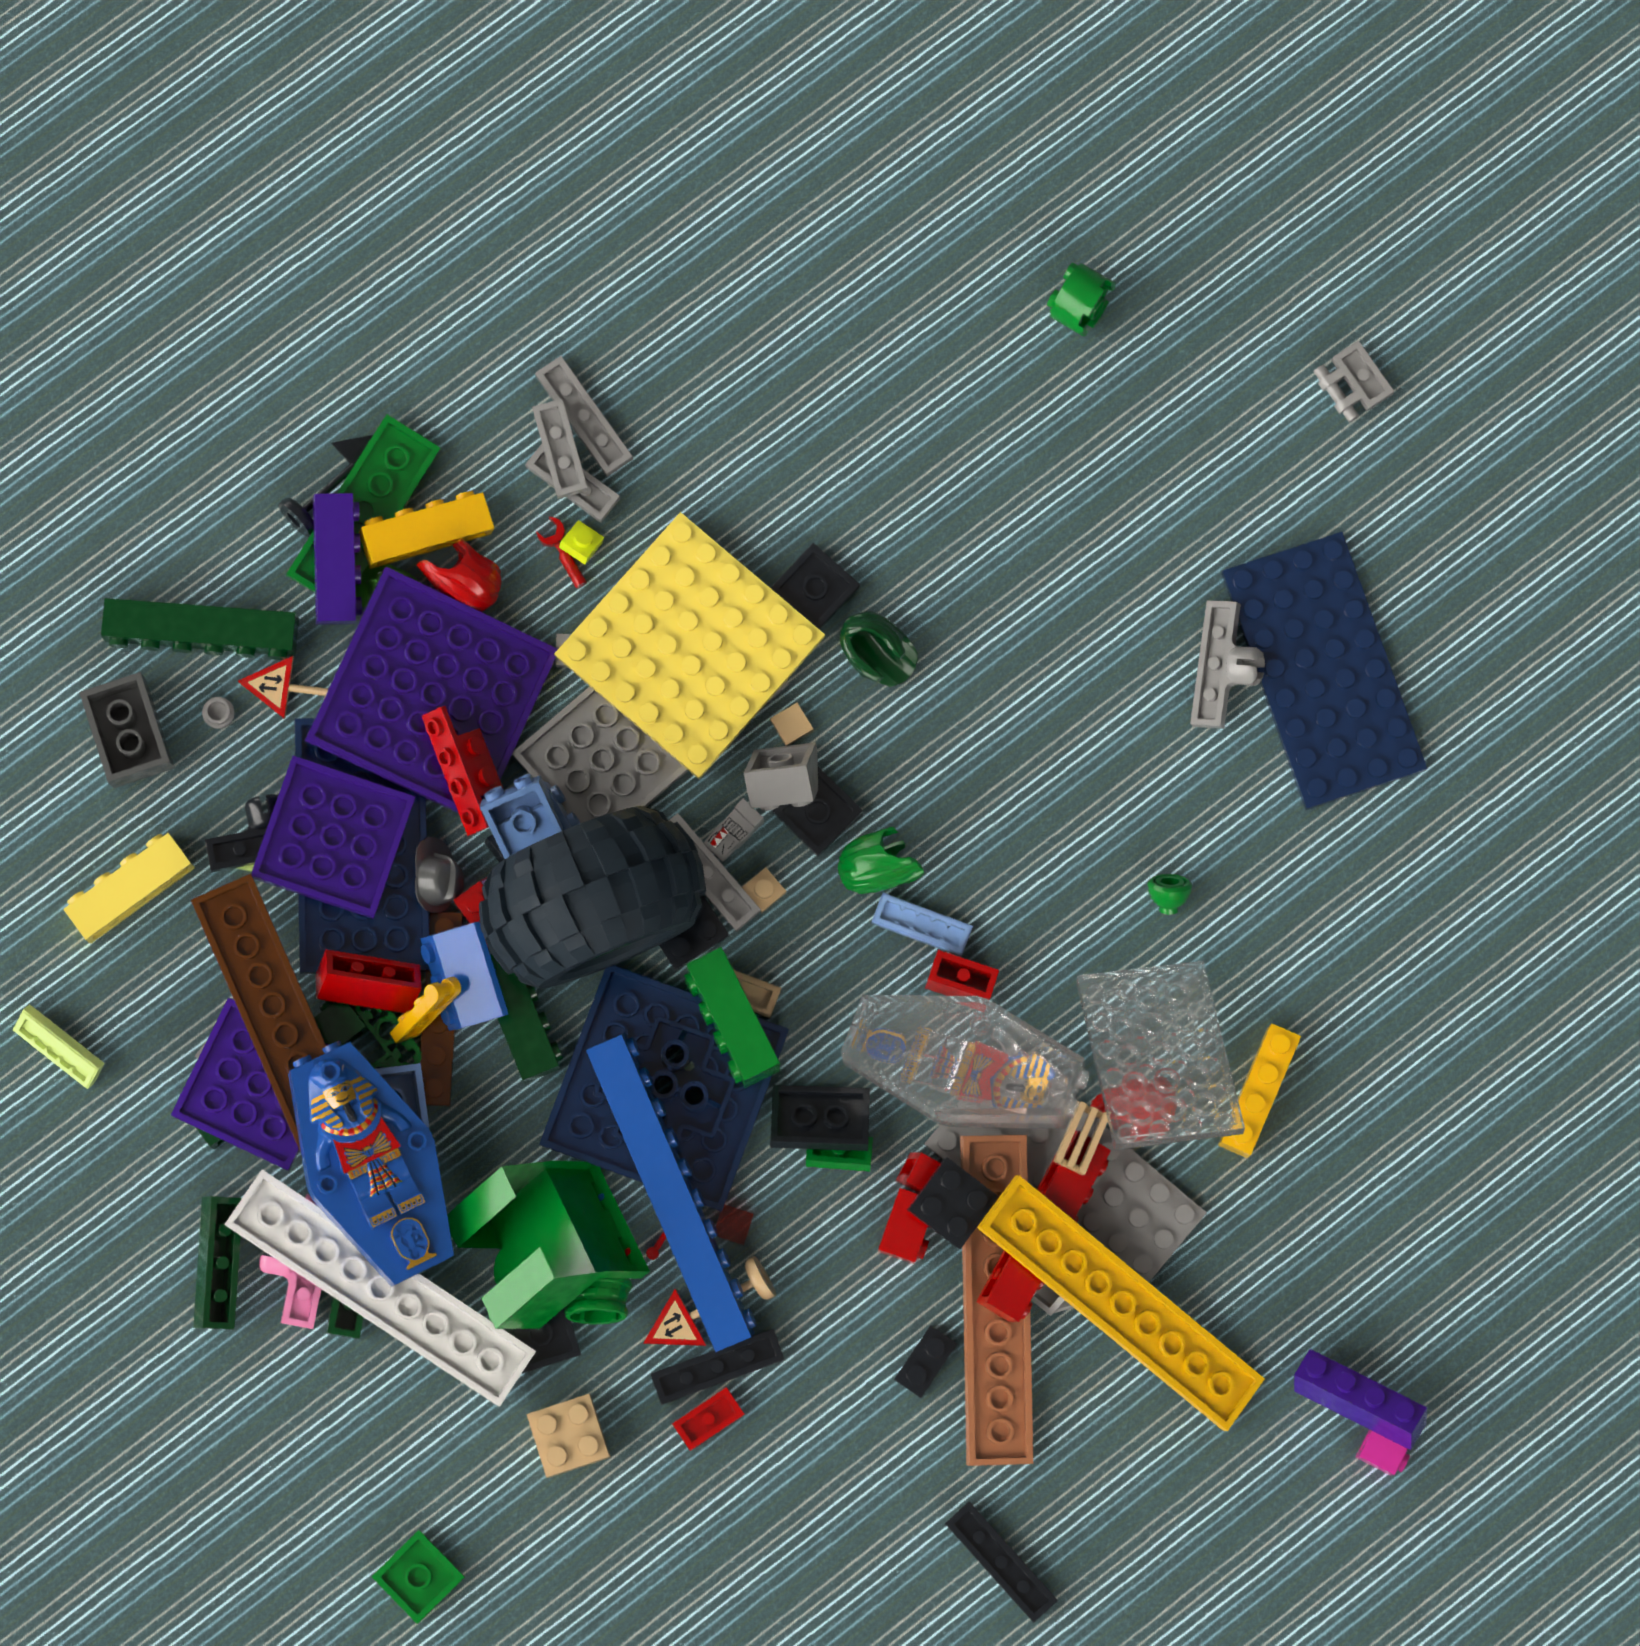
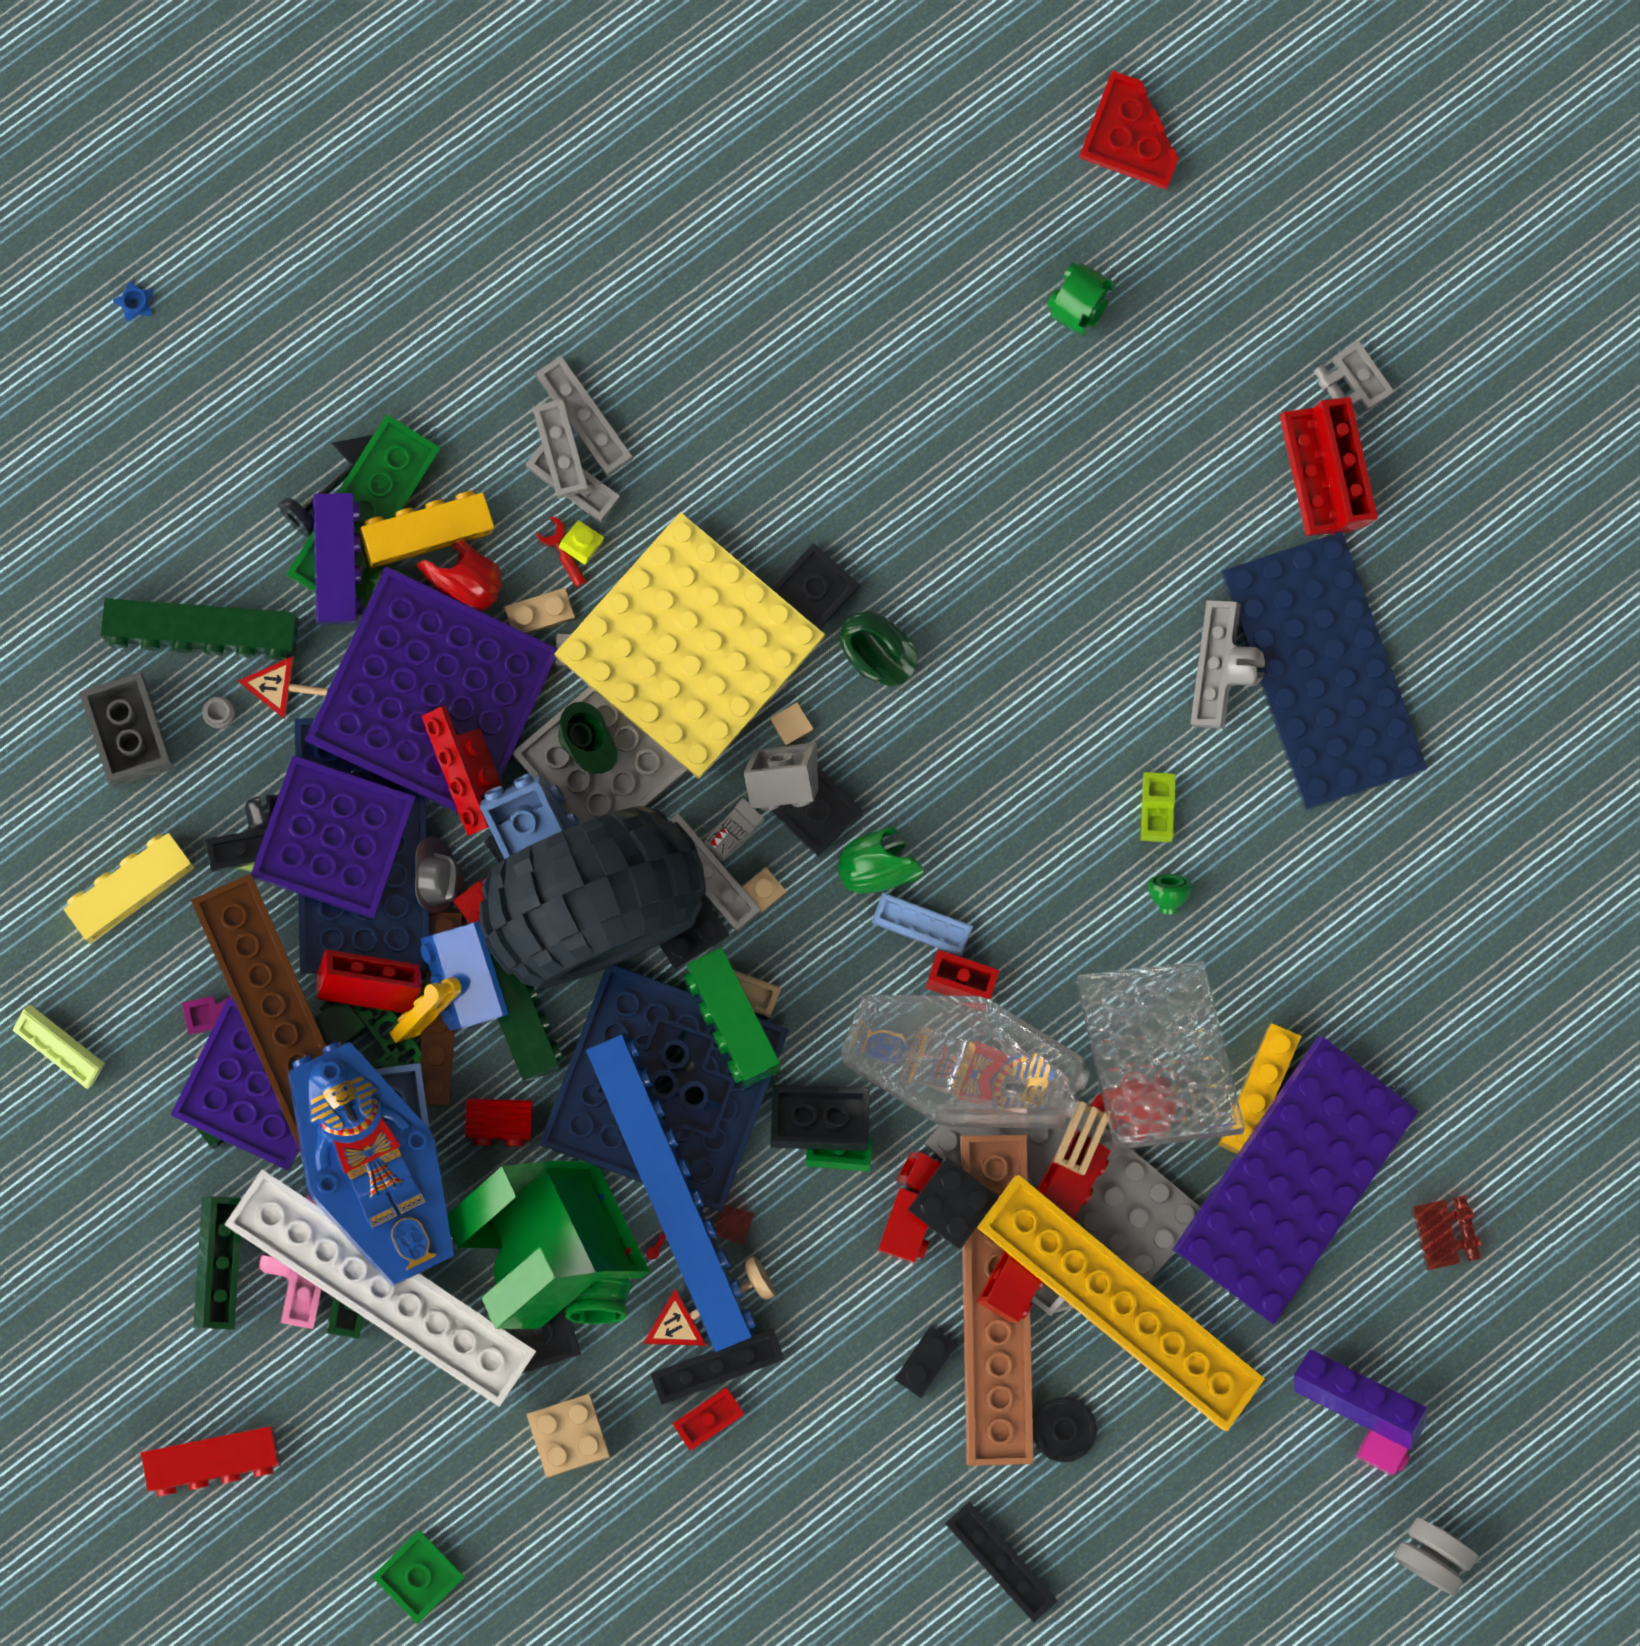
(134, 293): none -> blue plate
(202, 1014): none -> magenta plate
(211, 1459): none -> red brick
(499, 1121): none -> red brick
(540, 612): none -> tan plate
(587, 738): none -> dark green piece
(1064, 1429): none -> black tile
(1129, 134): none -> red plate
(1157, 807): none -> lime slope
(1295, 1180): none -> dark purple plate
(1328, 467): none -> red brick
(1437, 1236): none -> clear red plate
(1437, 1552): none -> light grey wheel

